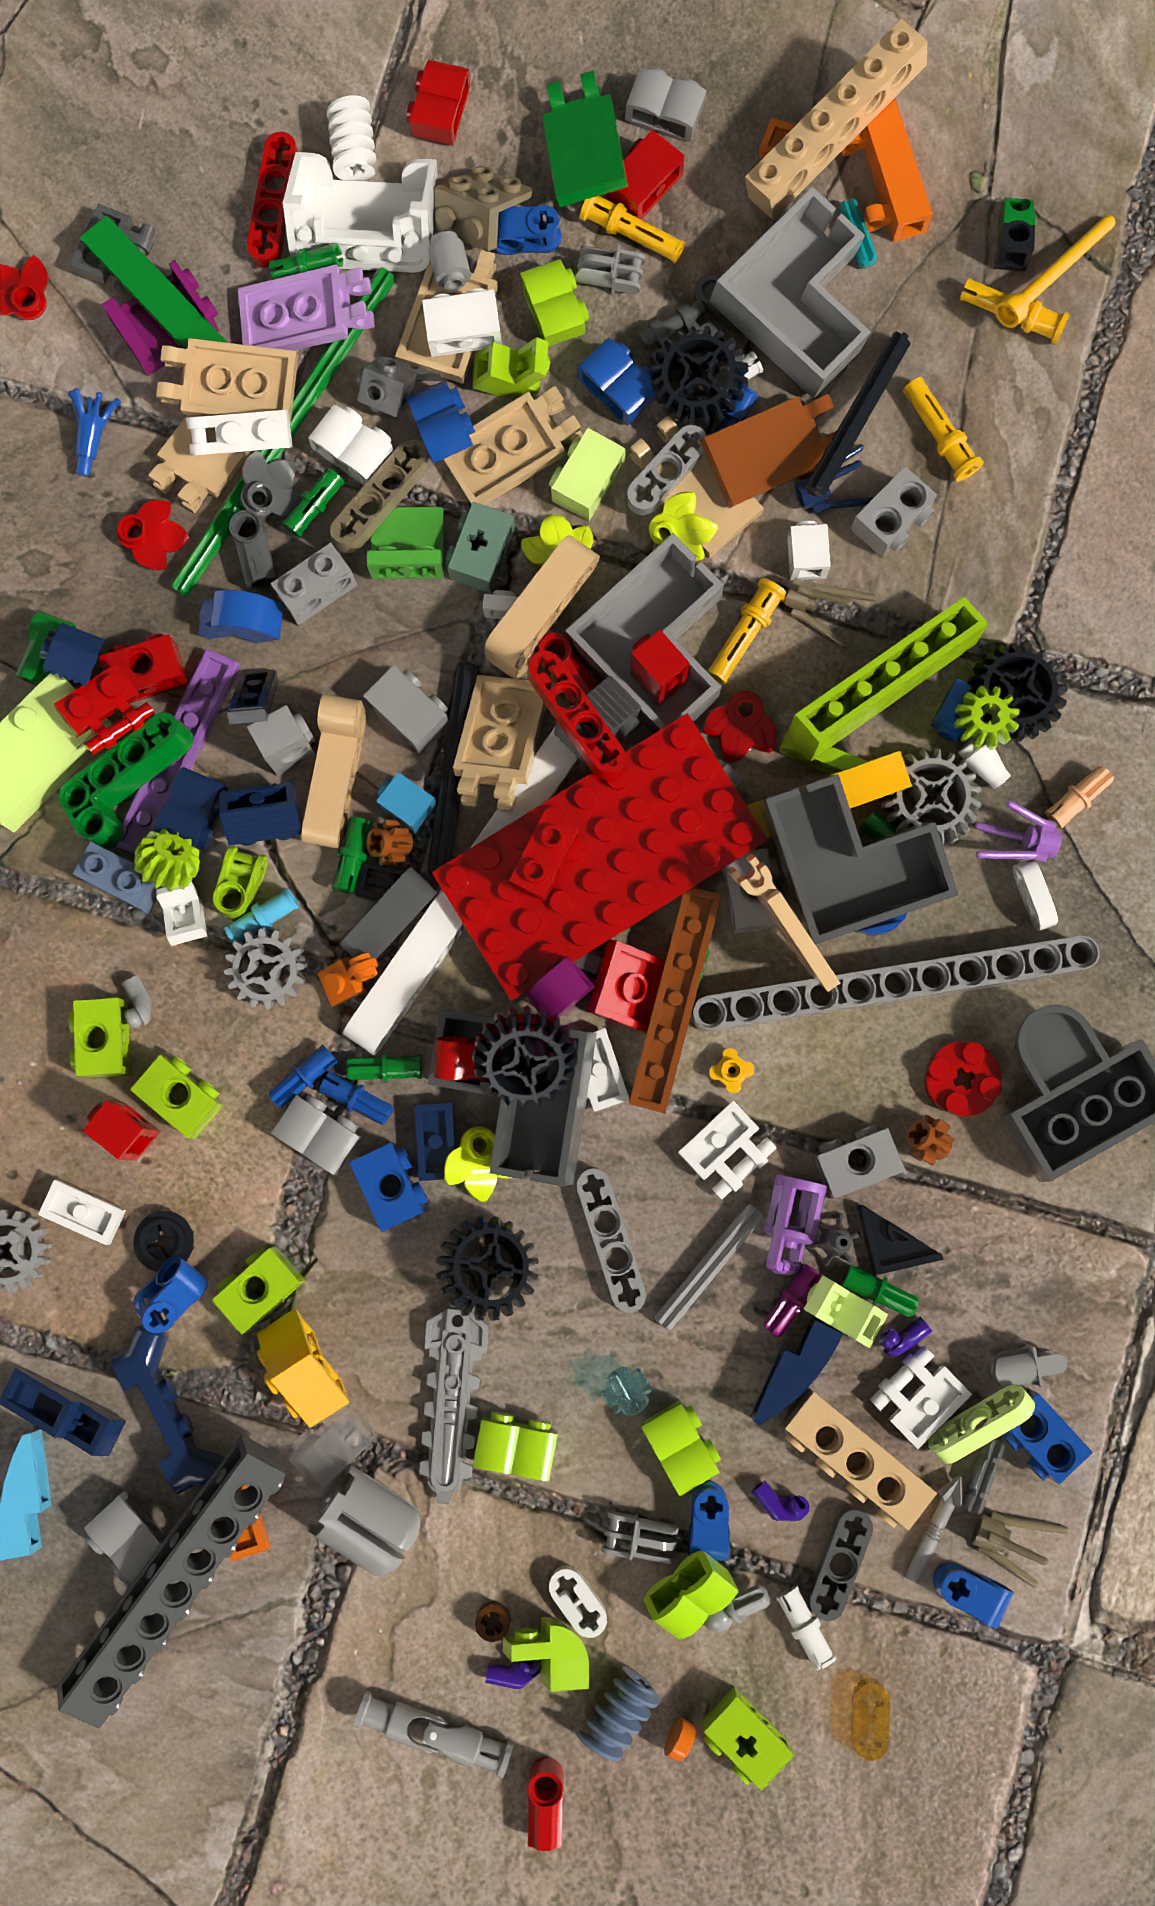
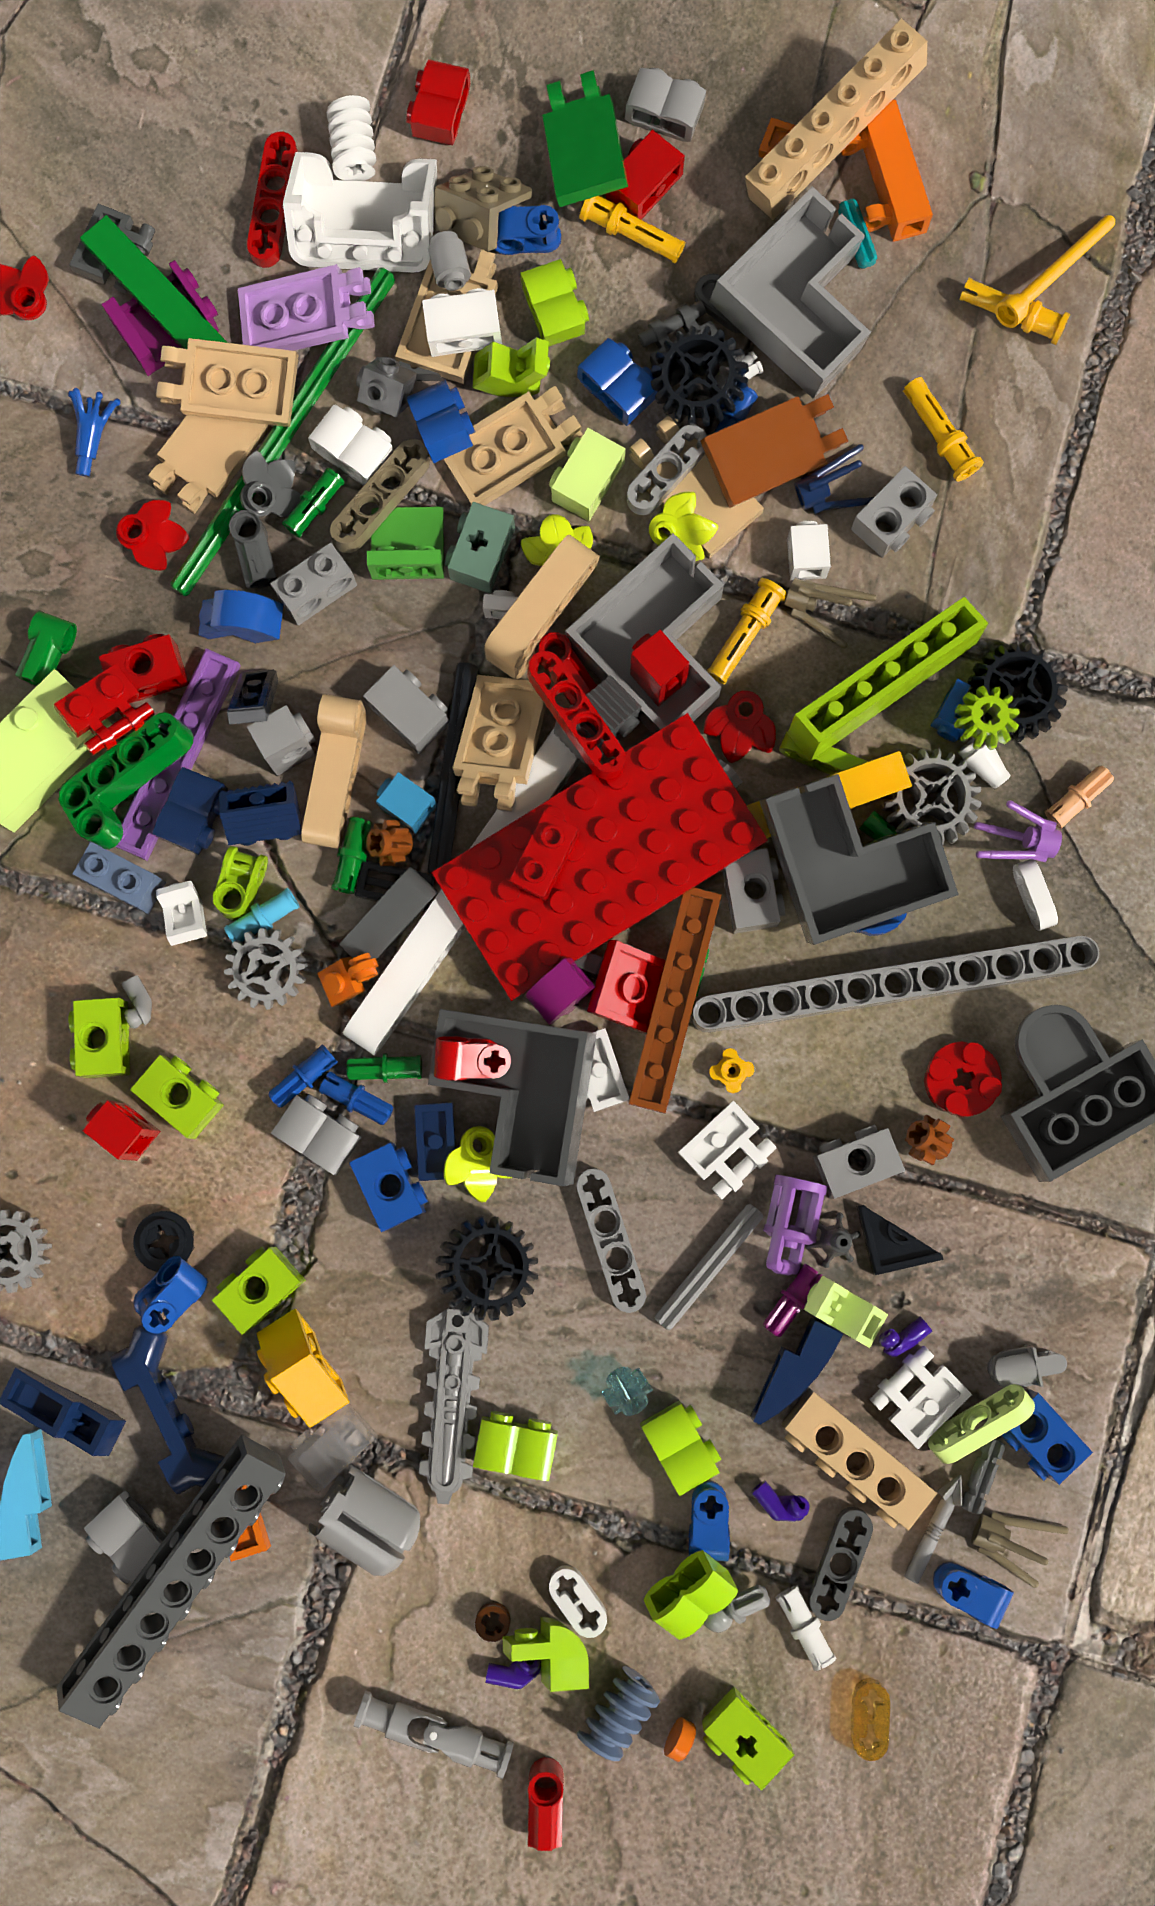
(71, 653): dark blue brick -> none
(82, 1212): white plate -> none
(167, 860): lime gear -> none
(240, 432): white plate -> none
(306, 261): green pin -> none
(499, 1069): black gear -> none
(603, 268): light grey arm -> none
(640, 1538): light grey arm -> none
(759, 883): tan tile -> none
(857, 415): black axle -> none
(880, 1291): green axle -> none
(1015, 234): black leg -> none

